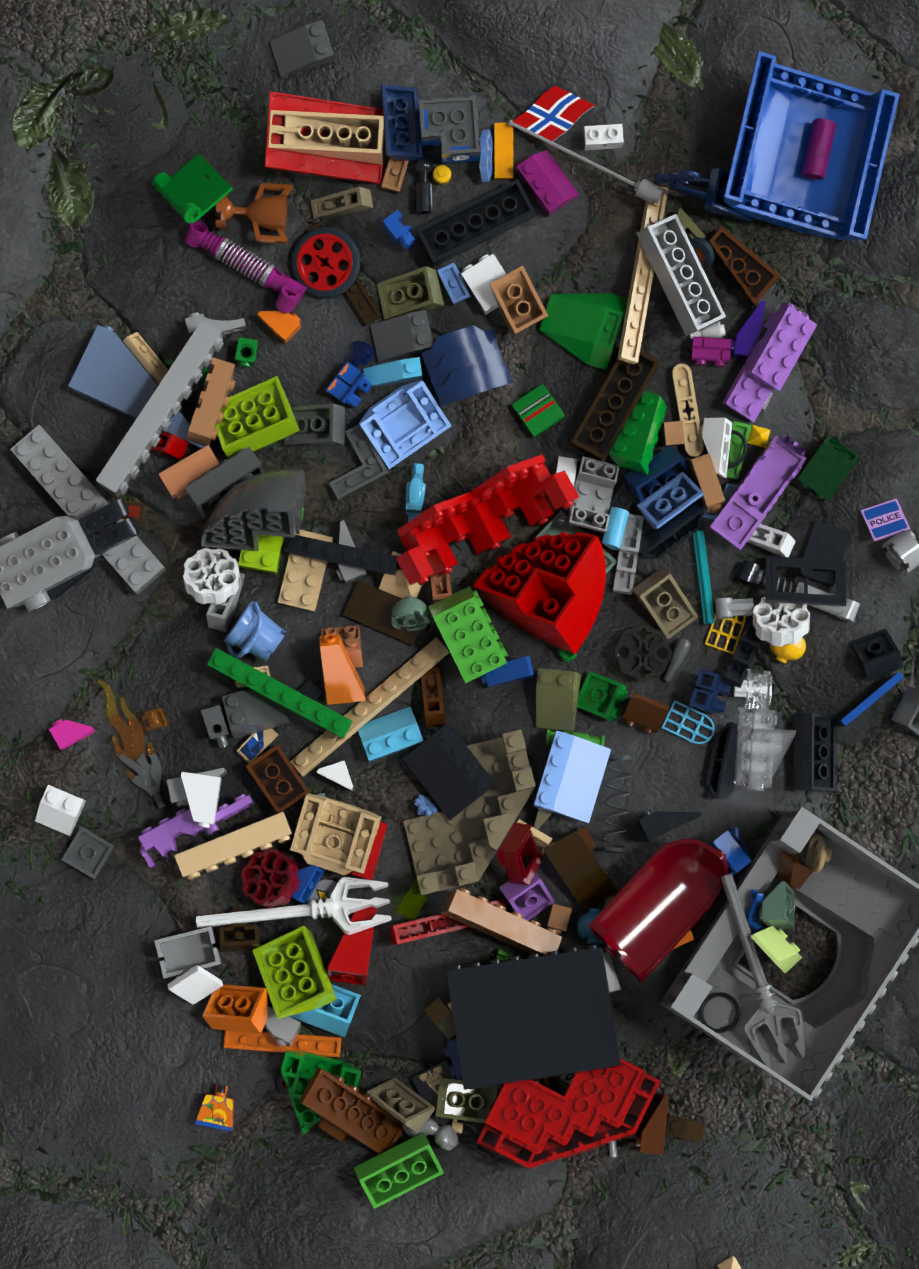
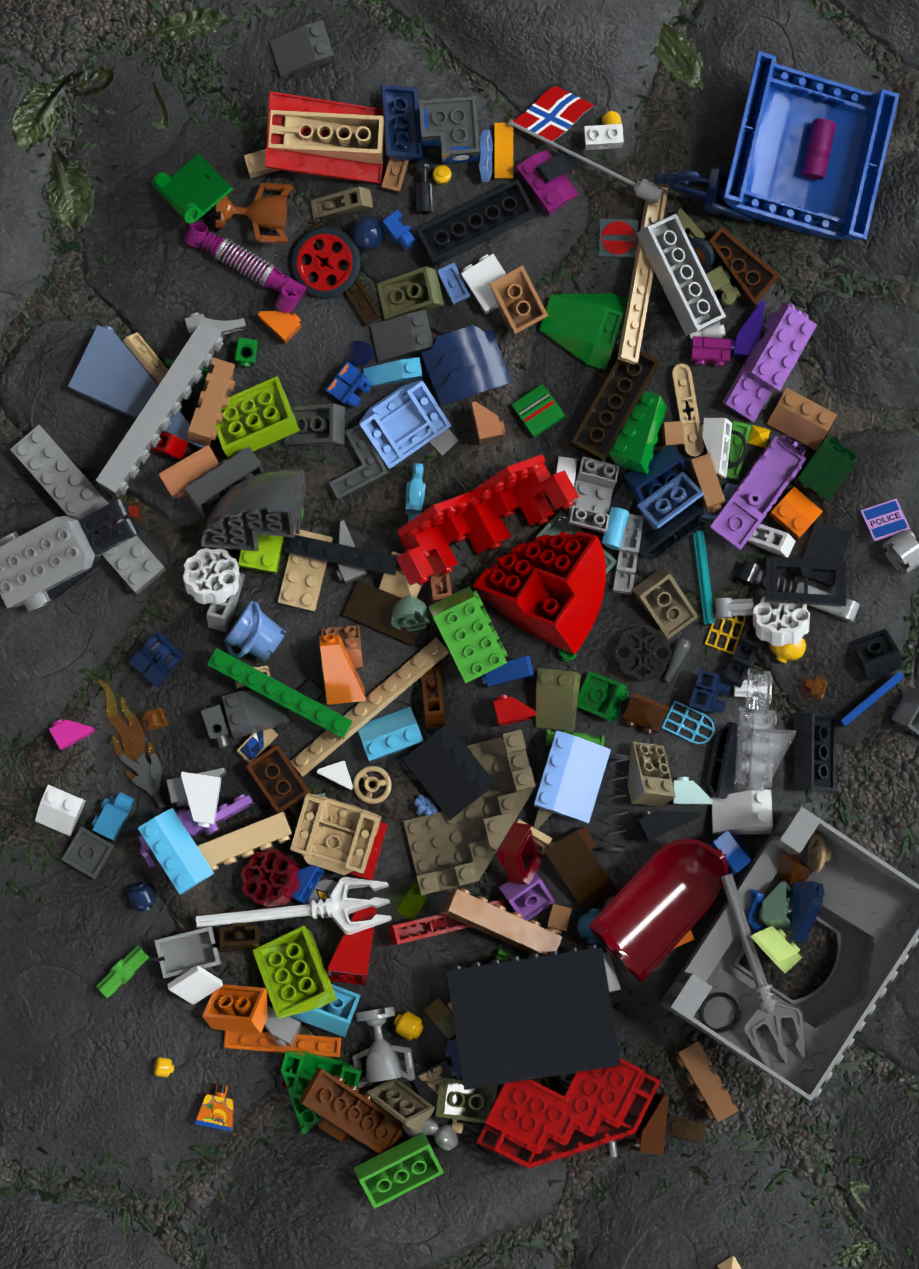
(113, 815): none -> dark azure hinge
(122, 971): none -> bright green piece
(141, 896): none -> dark blue head
(158, 657): none -> dark blue hips
(163, 1067): none -> yellow piece
(176, 851): none -> medium azure slope
(256, 164): none -> tan brick
(367, 233): none -> dark blue piece
(368, 798): none -> tan piece
(382, 1057): none -> light grey piece
(408, 1025): none -> yellow head
(444, 441): none -> light grey sticker
(487, 424): none -> nougat slope
(511, 710): none -> red slope
(560, 165): none -> black tile
(611, 118): none -> yellow piece
(618, 238): none -> piece
(649, 775): none -> dark tan slope
(689, 793): none -> light aqua slope
(707, 1082): none -> medium nougat wedge
(720, 282): none -> olive brick
(743, 813): none -> white slope
(795, 513): none -> orange slope
(801, 419): none -> medium nougat slope
(805, 908): none -> dark blue slope
(818, 686): none -> clear orange tile

